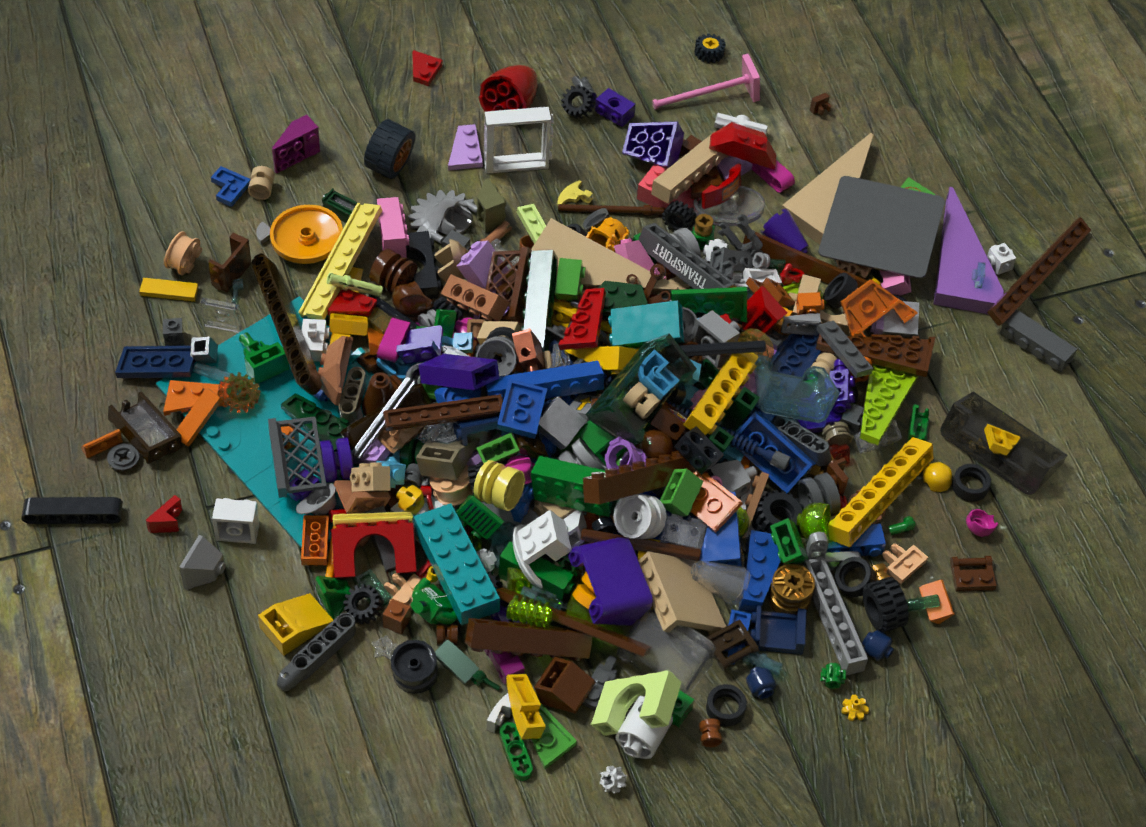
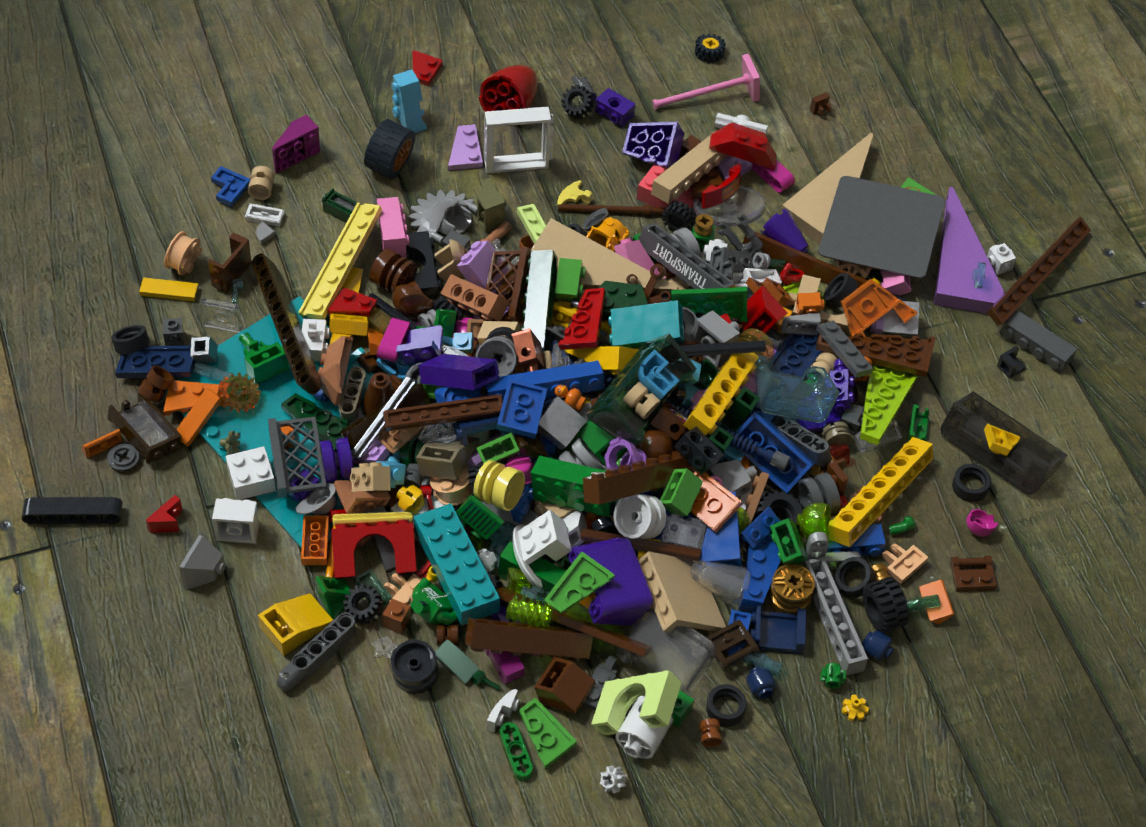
(130, 339): none -> black tyre
(156, 383): none -> reddish brown wheel
(231, 442): none -> olive plant
(250, 473): none -> white brick
(265, 215): none -> white tile
(305, 233): light orange dish -> none
(347, 282): yellowish green pin -> none
(406, 101): none -> medium azure wedge
(525, 706): yellow slope -> none
(572, 398): none -> orange animal
(577, 583): none -> bright green wing
(759, 528): none -> blue hinge
(938, 476): yellow hair -> none
(1009, 363): none -> black panel

